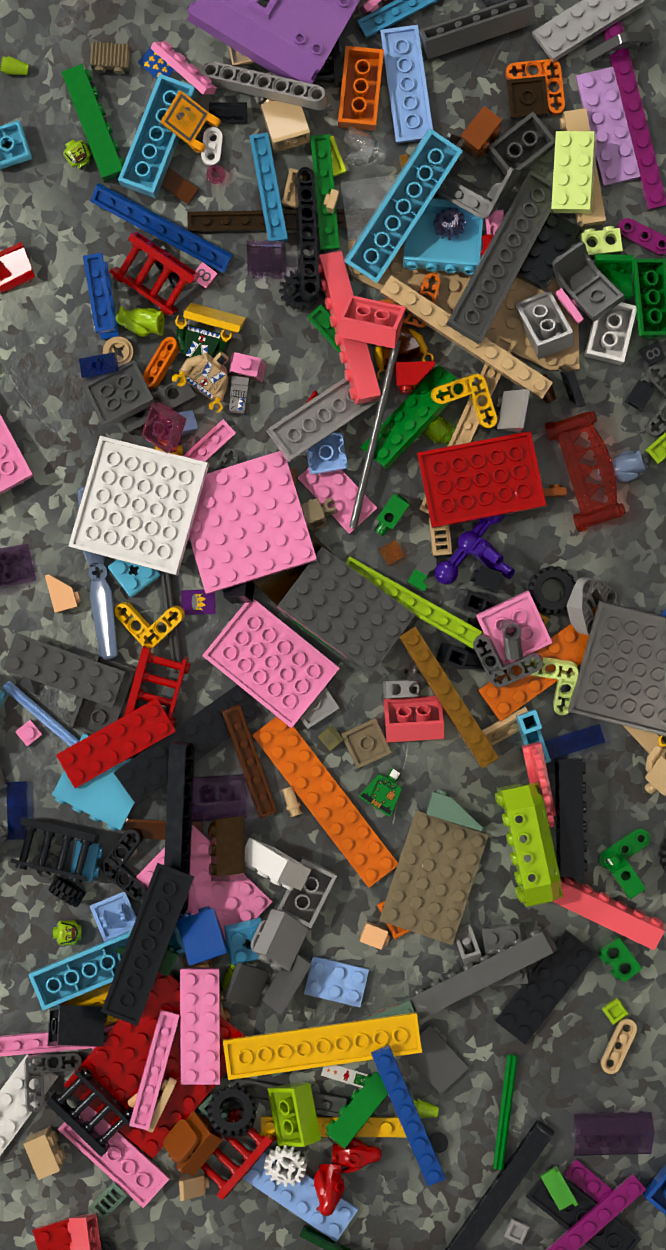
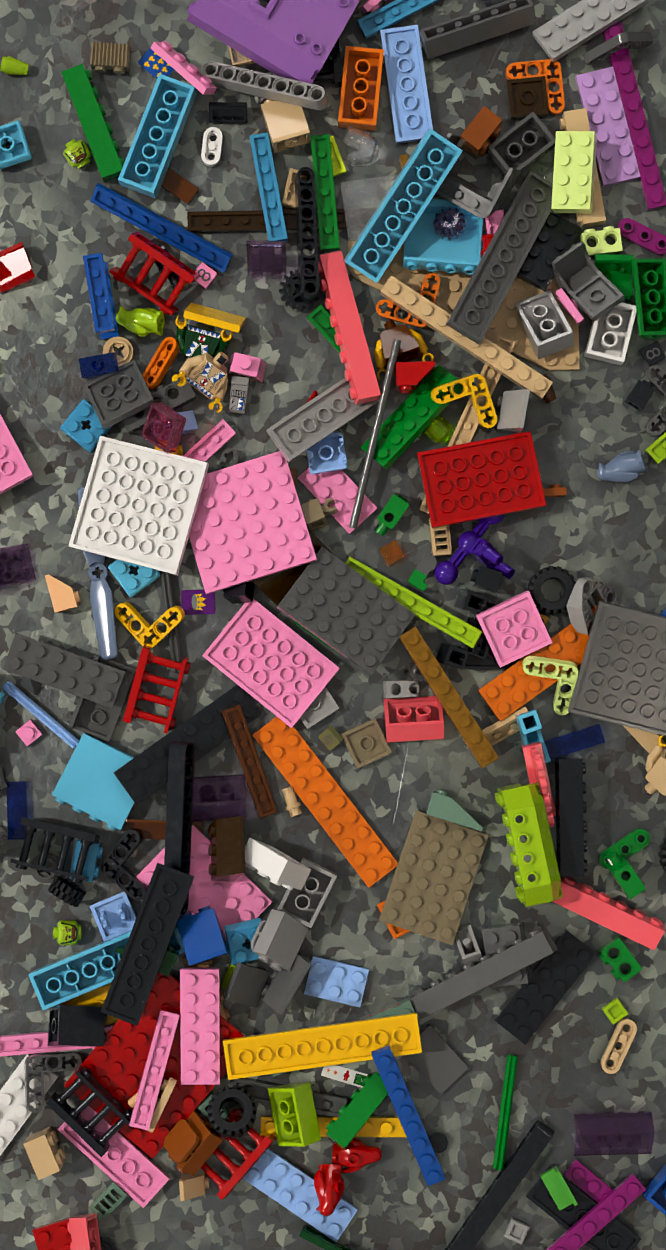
(74, 426): none -> dark azure brick
(116, 743): red plate -> none
(186, 120): light orange flag -> none
(216, 168): clear pink plate -> none
(285, 1165): white gear -> none
(331, 201): tan plate -> none
(371, 321): coral slope -> none
(374, 935): light nougat brick -> none
(383, 792): green torso -> none
(426, 1109): lime cone -> none
(499, 667): dark grey beam -> none
(512, 640): dark grey piece -> none
(567, 433): clear red piece -> none
(571, 386): black tile -> none

